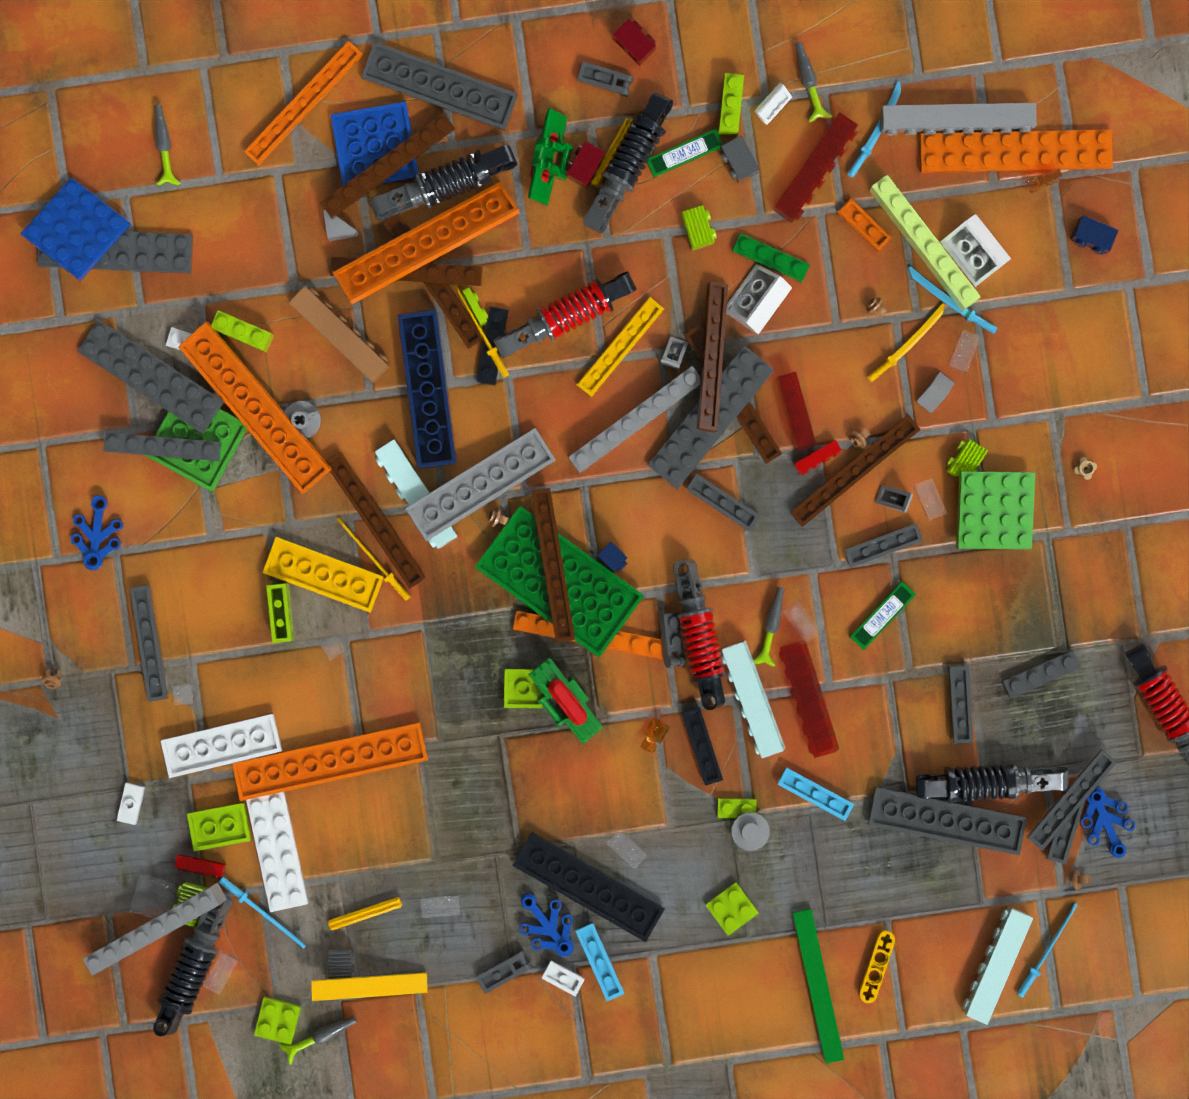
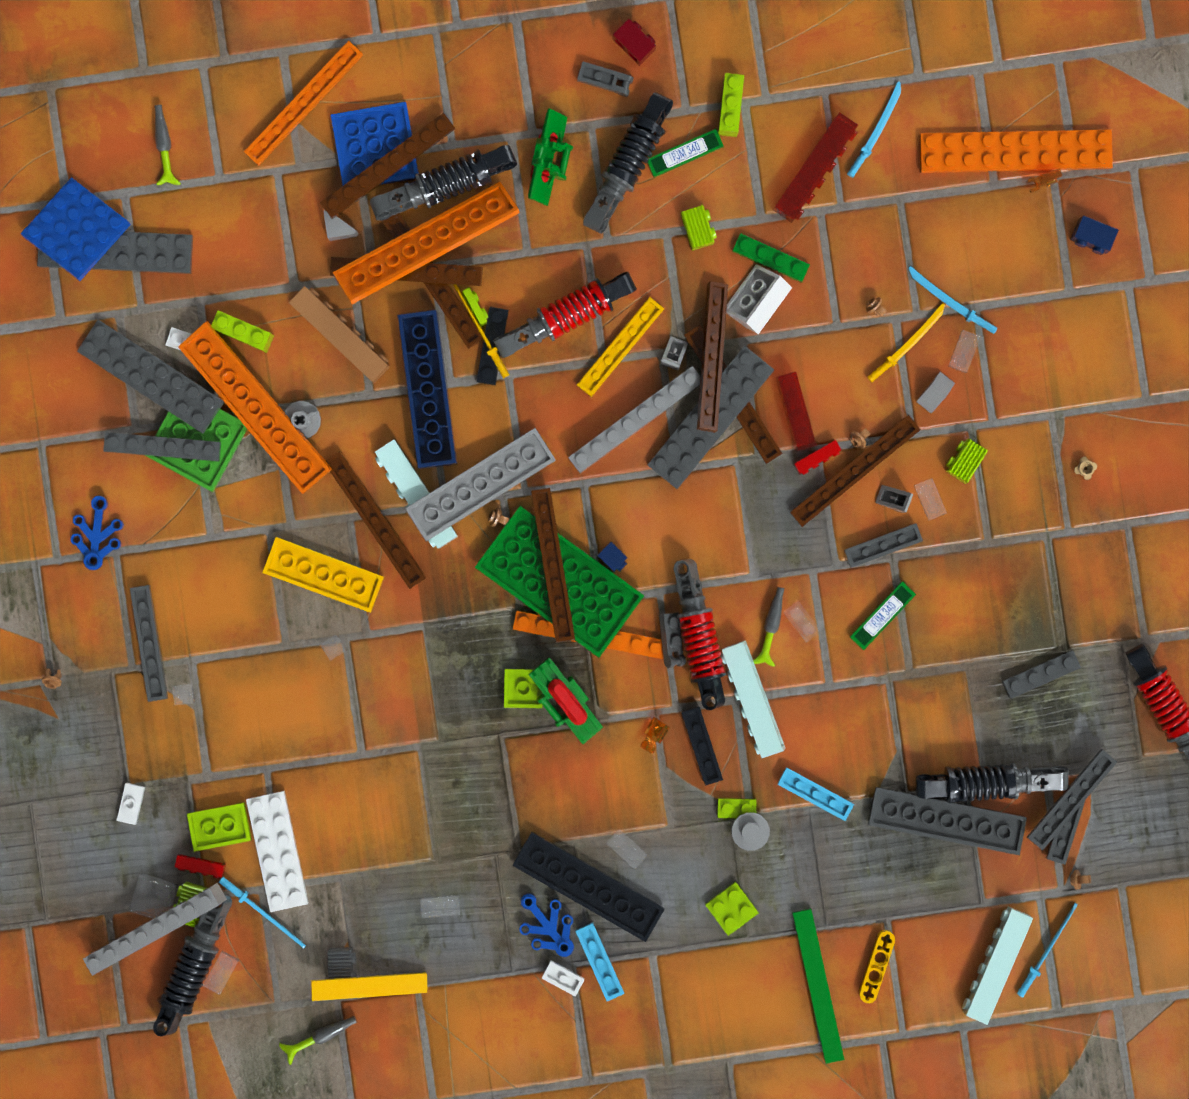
(221, 745): white plate -> none
(277, 1020): lime plate -> none
(280, 613): lime brick -> none
(330, 761): orange plate -> none
(365, 913): yellow axle -> none
(389, 577): yellow sword -> none
(439, 86): dark grey plate -> none
(503, 972): dark grey plate -> none
(585, 164): dark red brick -> none
(598, 178): yellow axle -> none
(722, 502): dark grey plate -> none
(739, 159): dark grey brick -> none
(773, 103): white plate -> none
(809, 82): dark grey piece -> none
(809, 698): clear red brick -> none
(864, 224): orange tile -> none
(924, 243): yellowish green brick -> none
(957, 117): light grey brick -> none
(960, 704): dark grey plate -> none
(975, 250): white slope -> none
(995, 510): bright green plate -> none
(1105, 818): blue plant -> none

